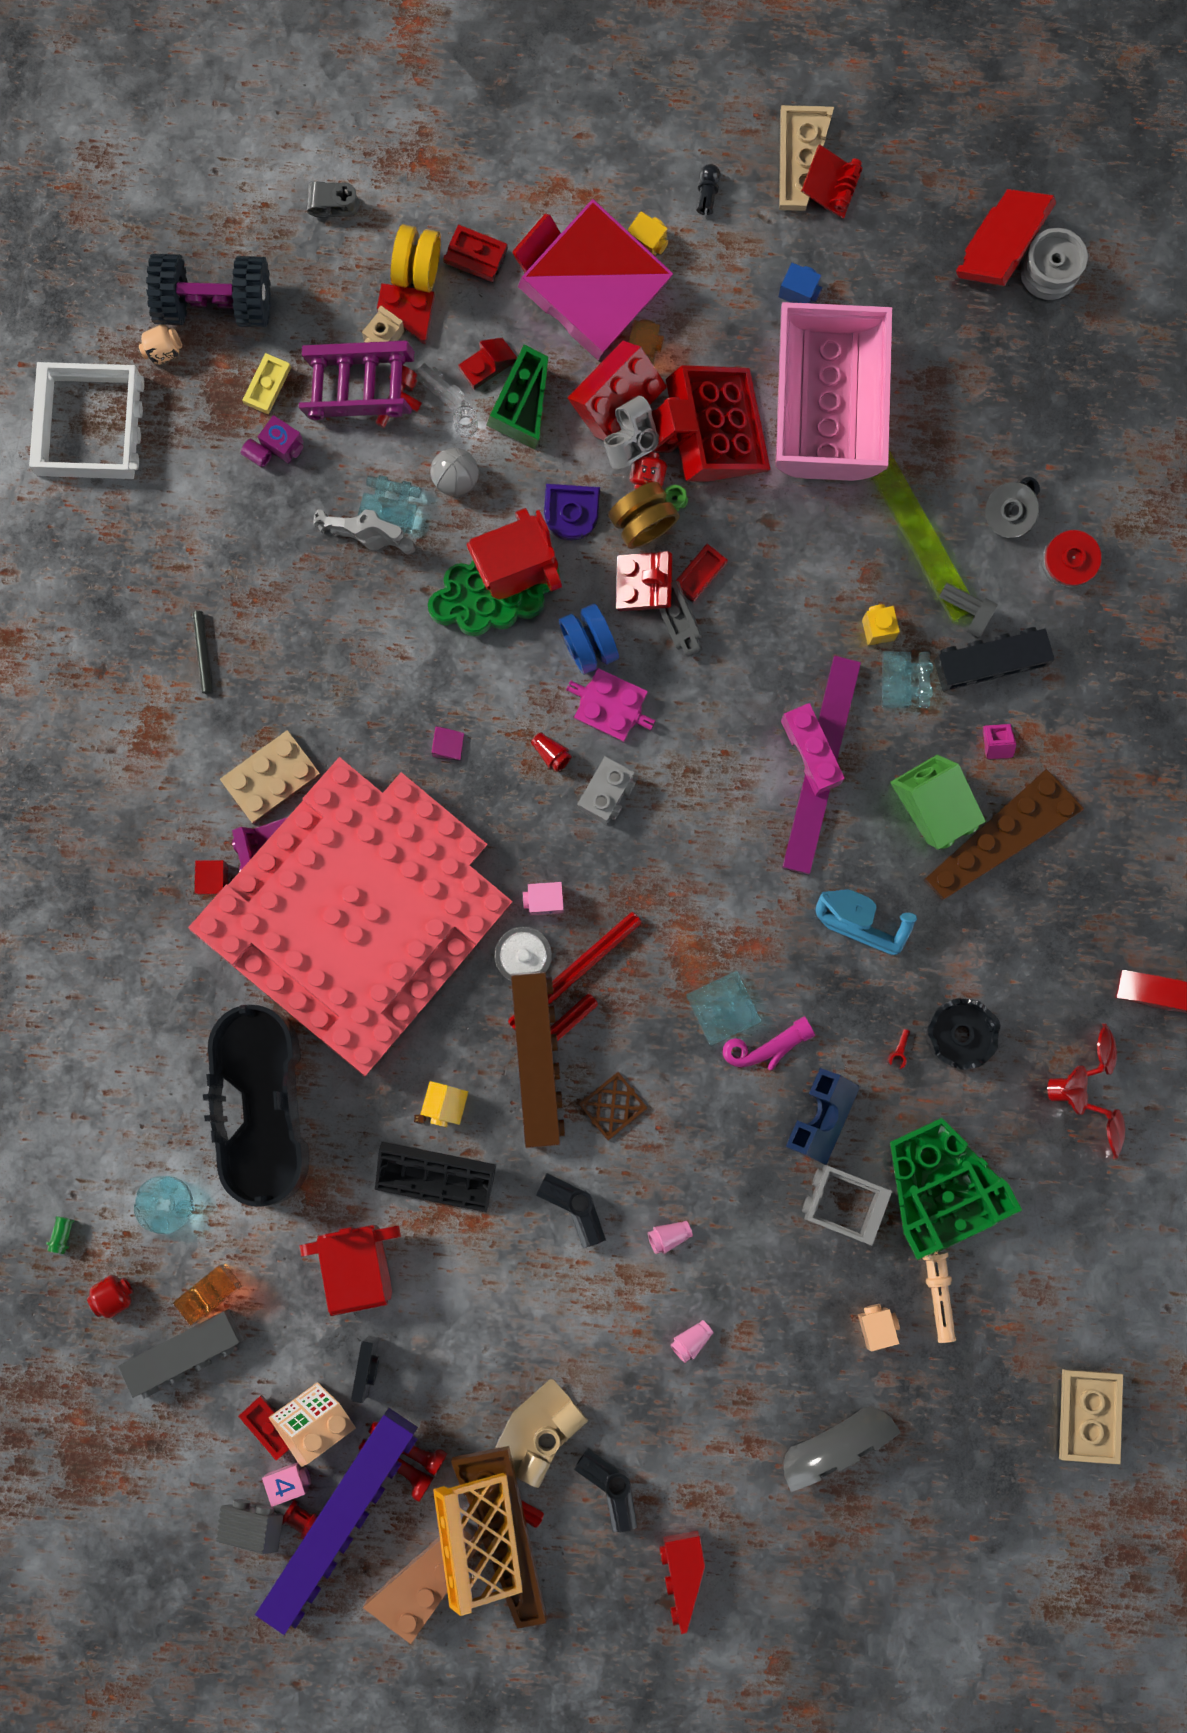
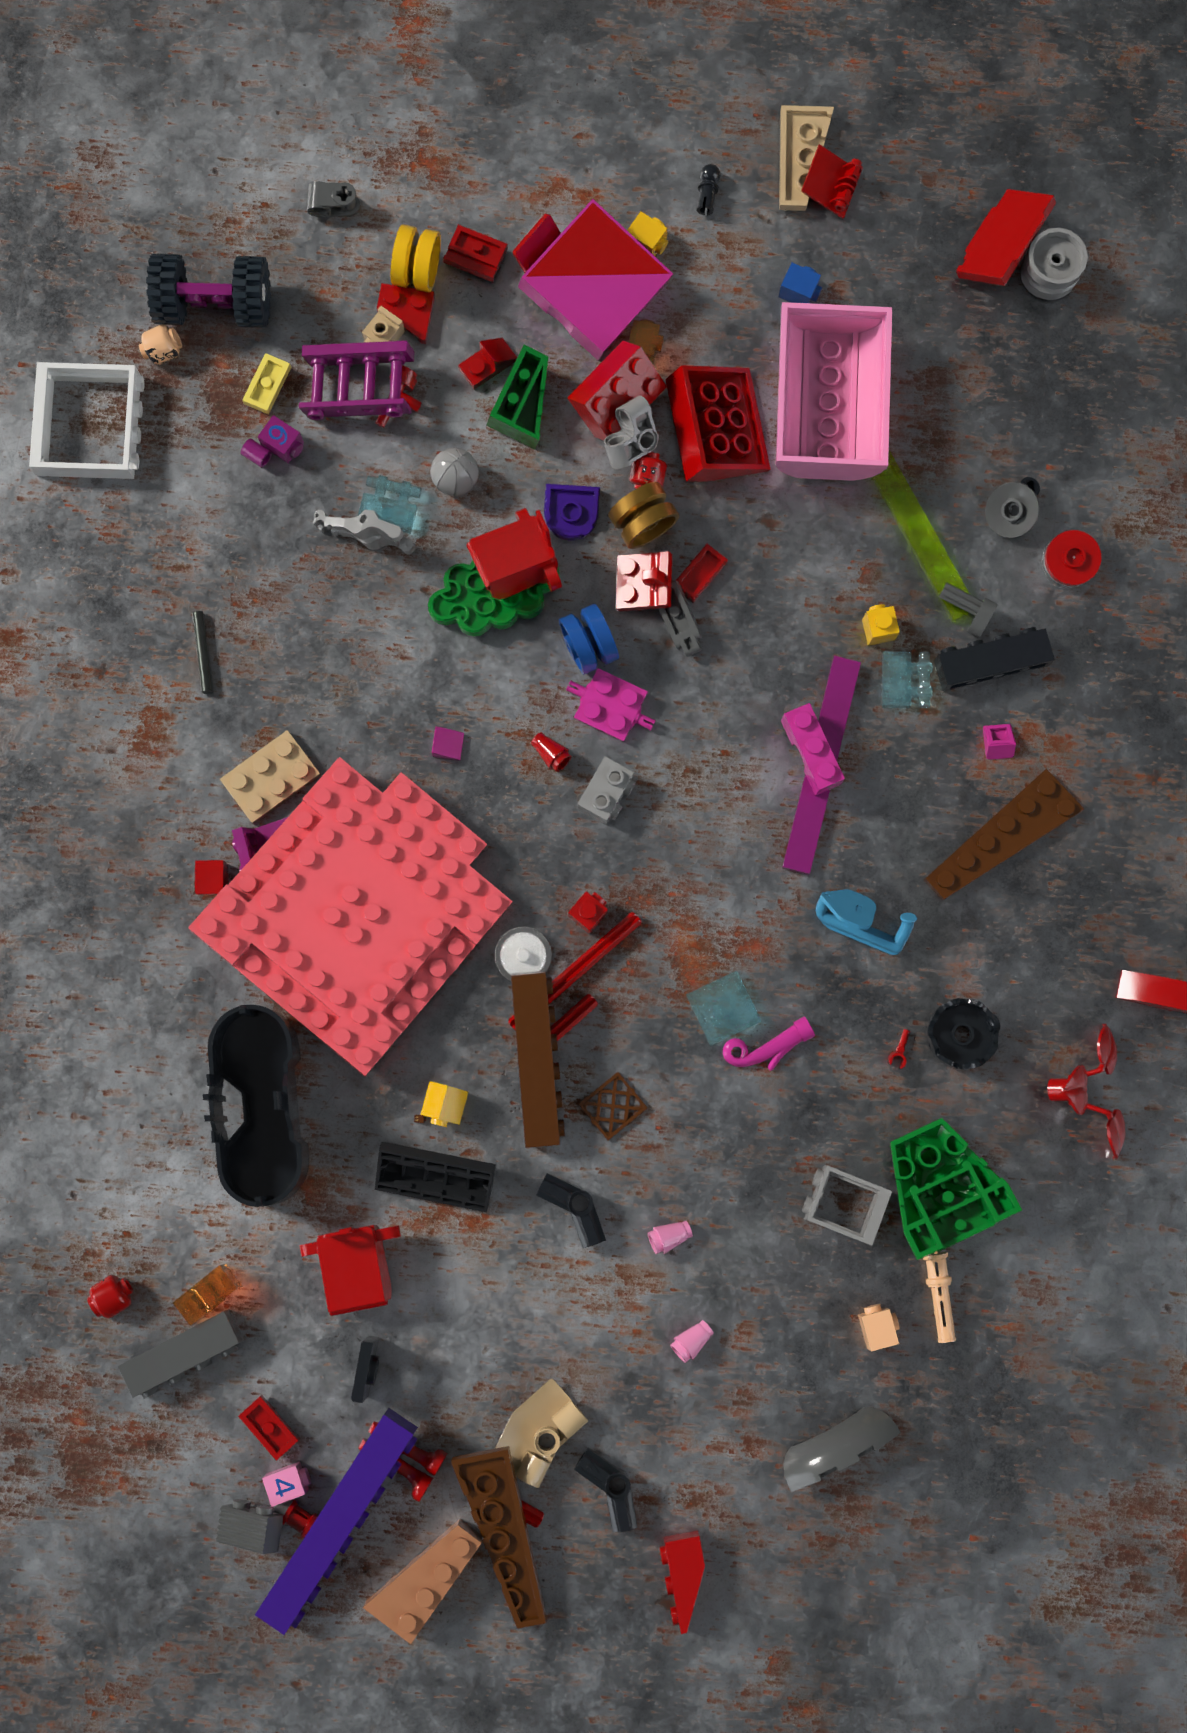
(60, 1235): green pin -> none
(147, 1202): clear light blue plate -> none
(311, 1423): light nougat slope -> none
(452, 397): clear plate -> none
(454, 1549): light orange fence -> none
(544, 898): bright pink brick -> none
(588, 911): none -> red brick
(674, 423): red brick -> none
(680, 493): bright green plate -> none
(834, 1098): dark blue arch -> none
(939, 801): bright green slope -> none
(1091, 1416): tan plate -> none

